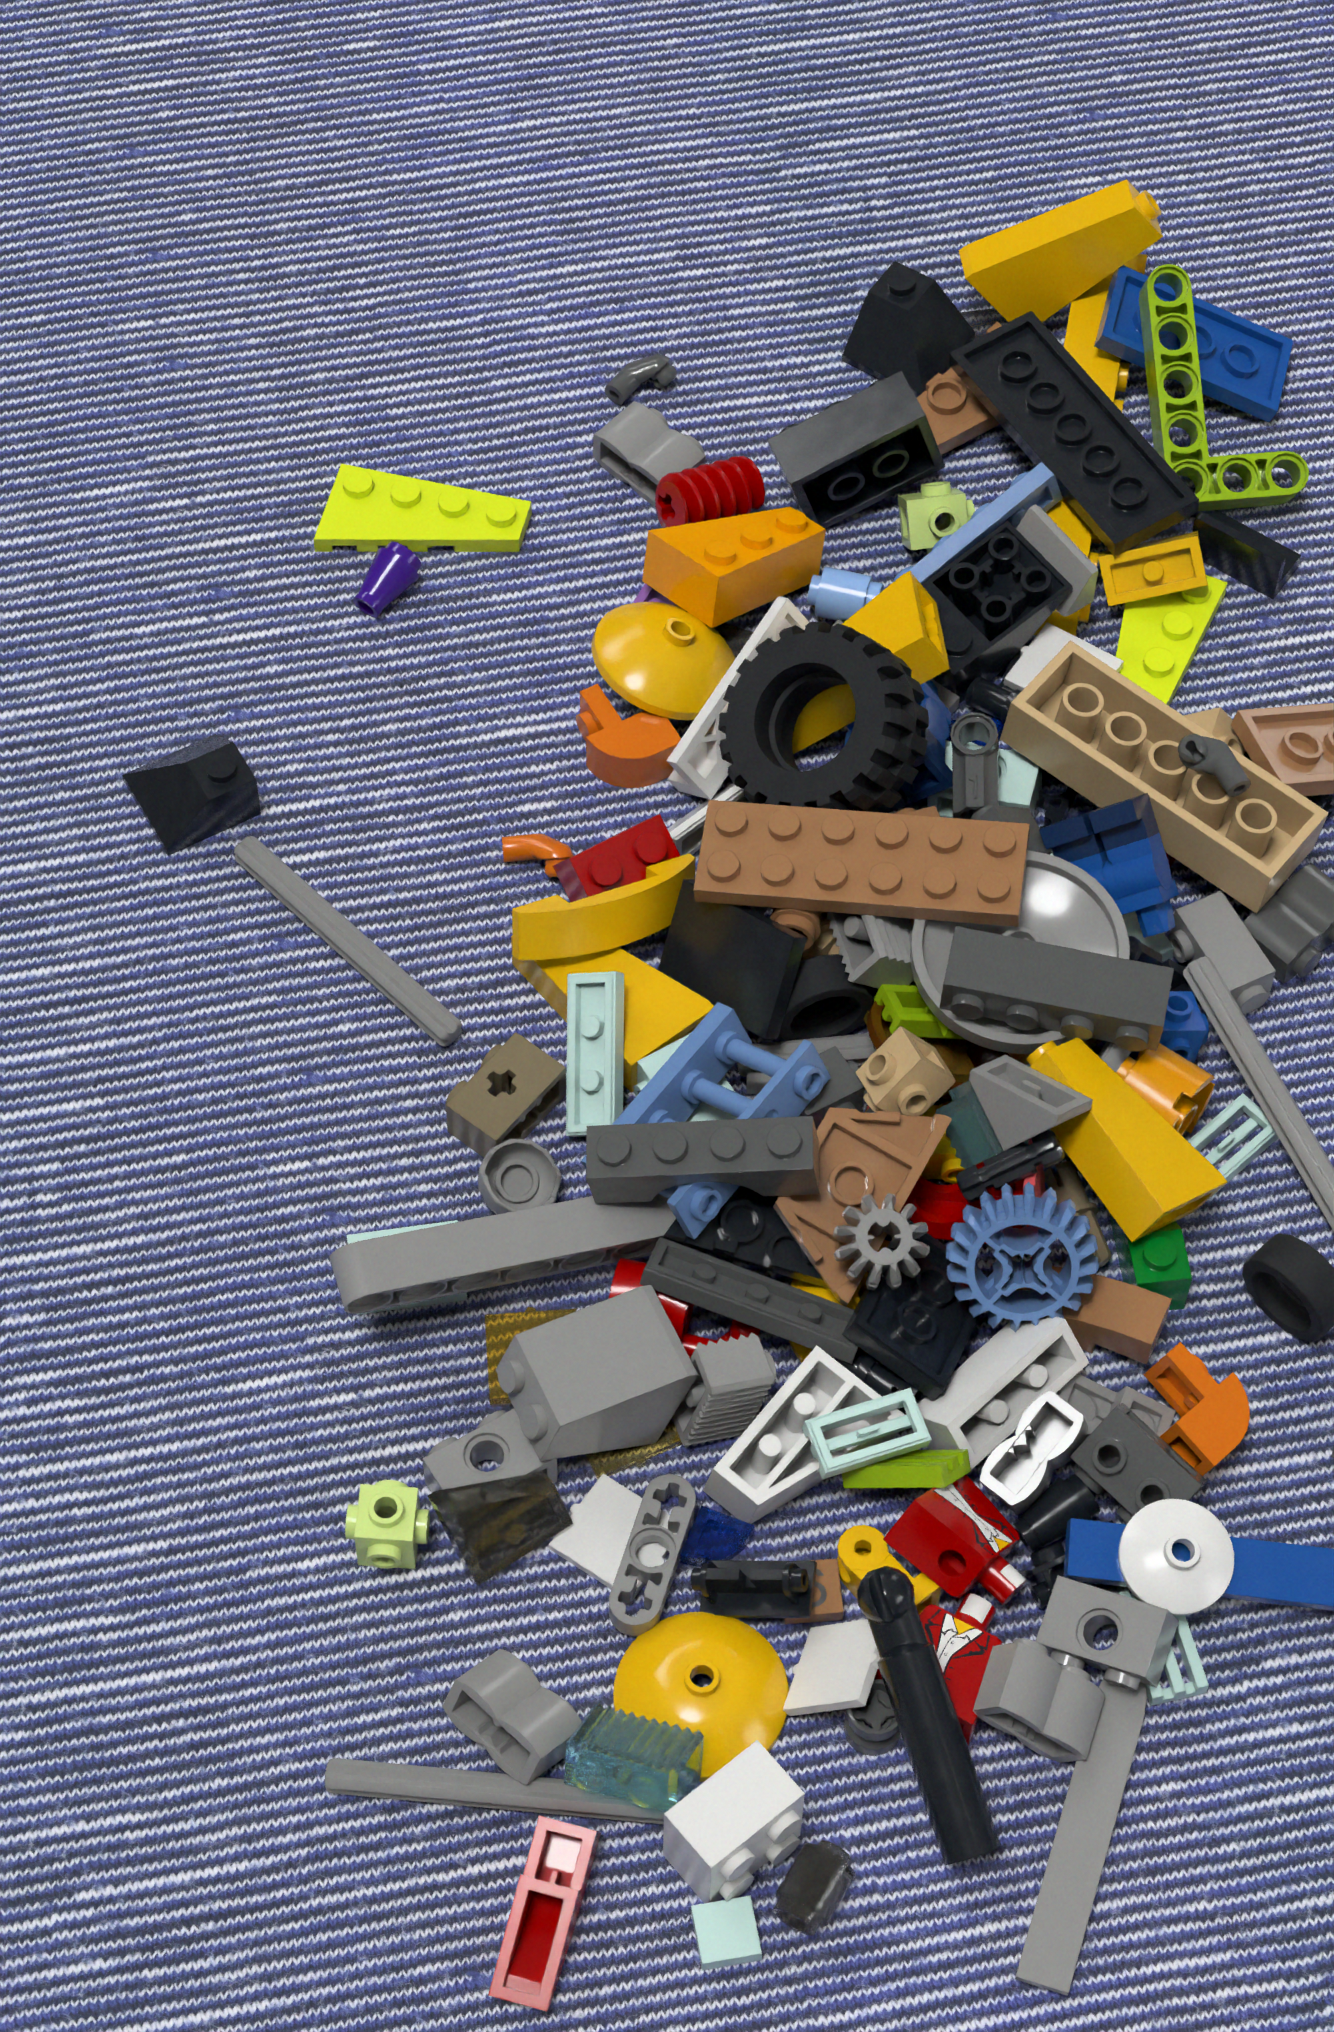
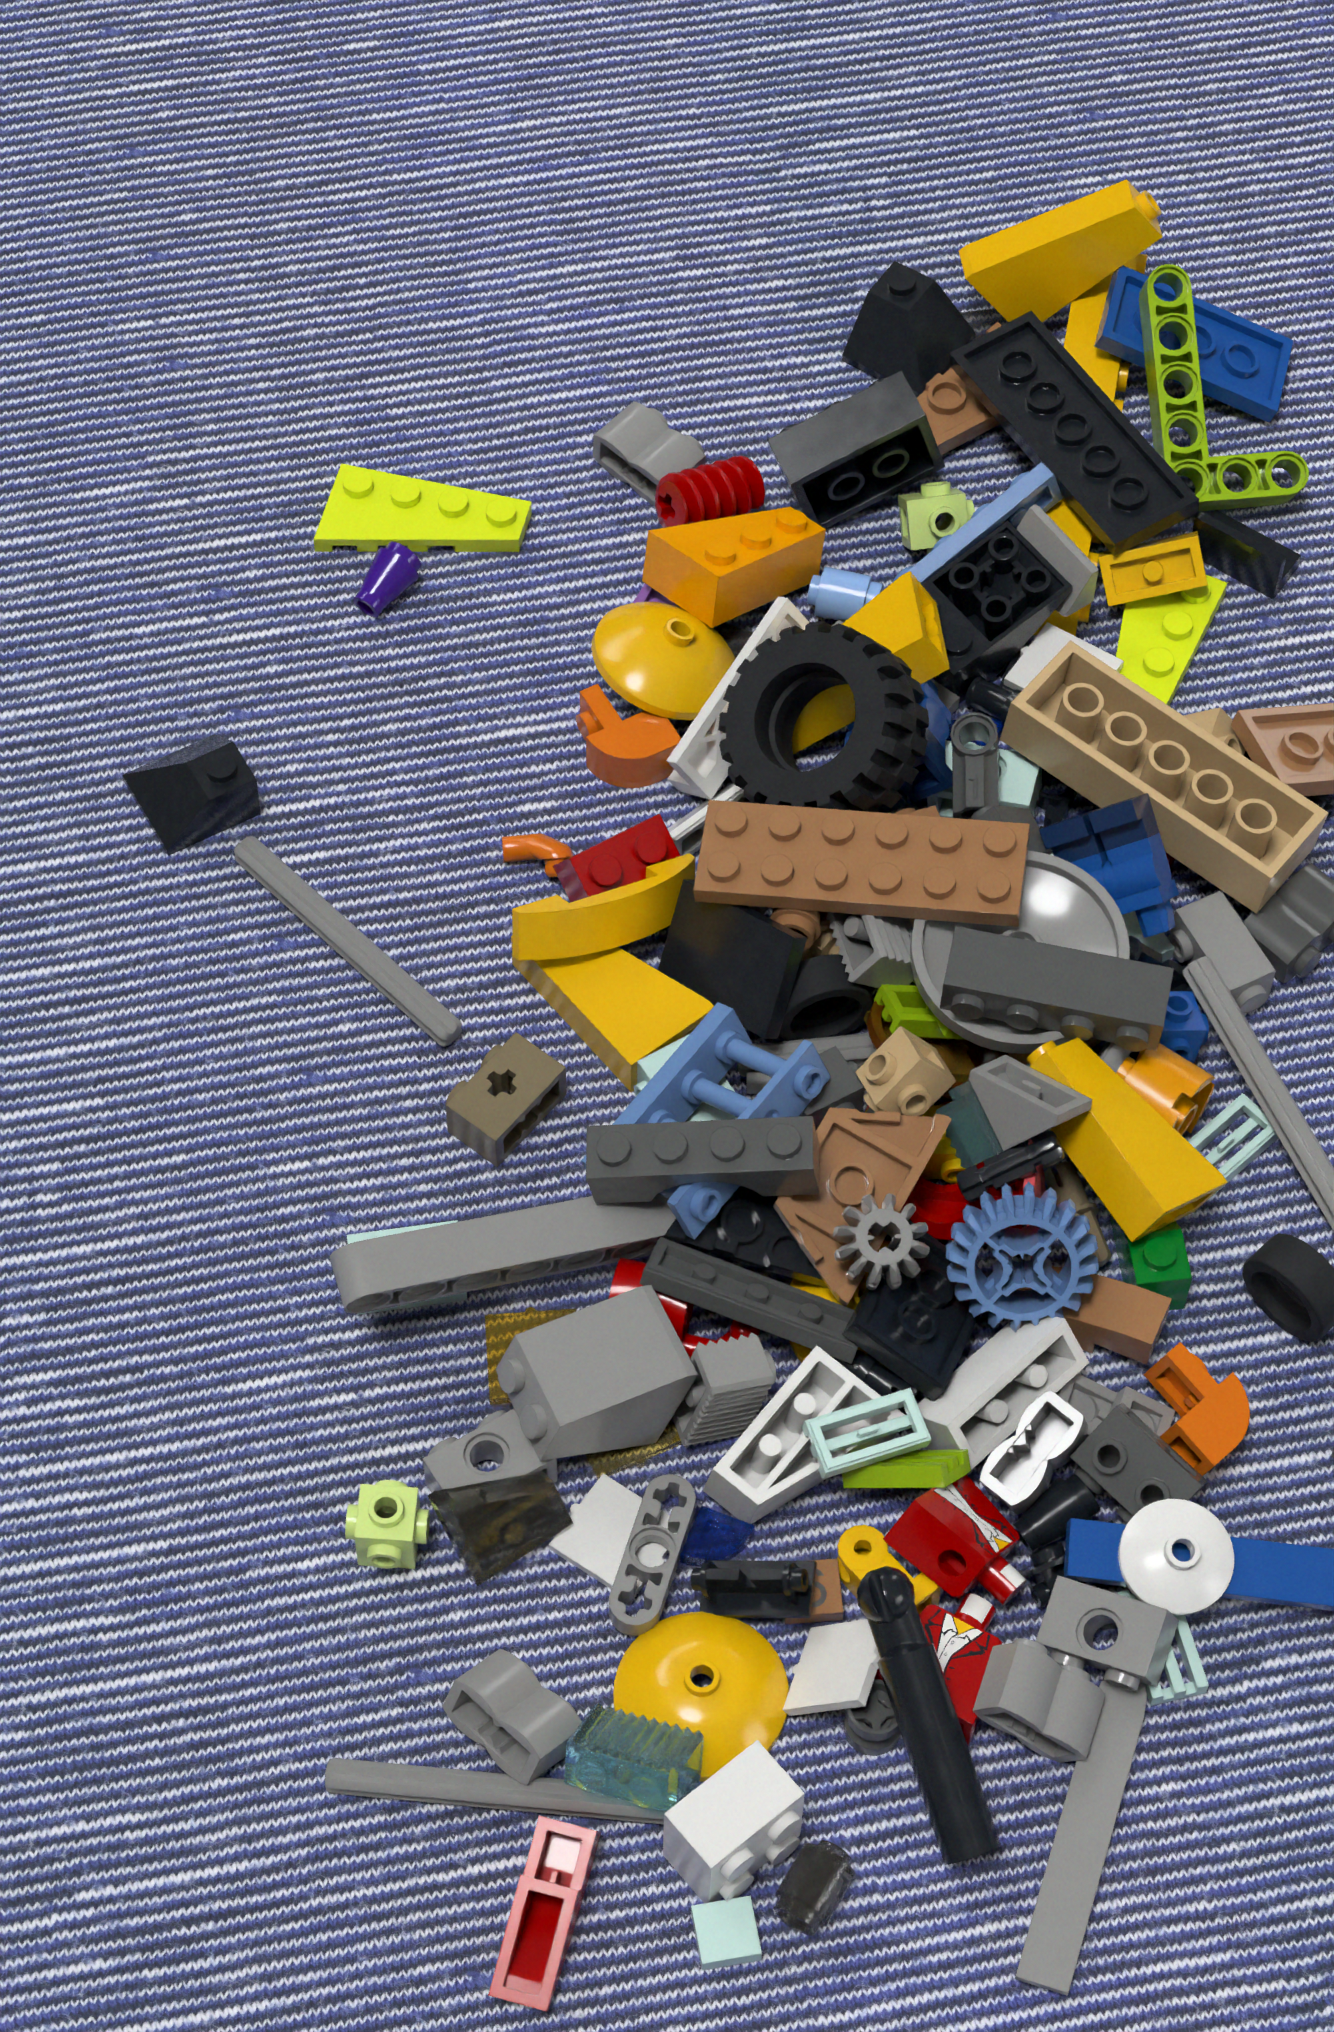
(518, 1176): light grey hair -> none
(594, 1050): light aqua tile -> none
(636, 373): dark grey arm -> none
(1216, 759): dark grey arm -> none

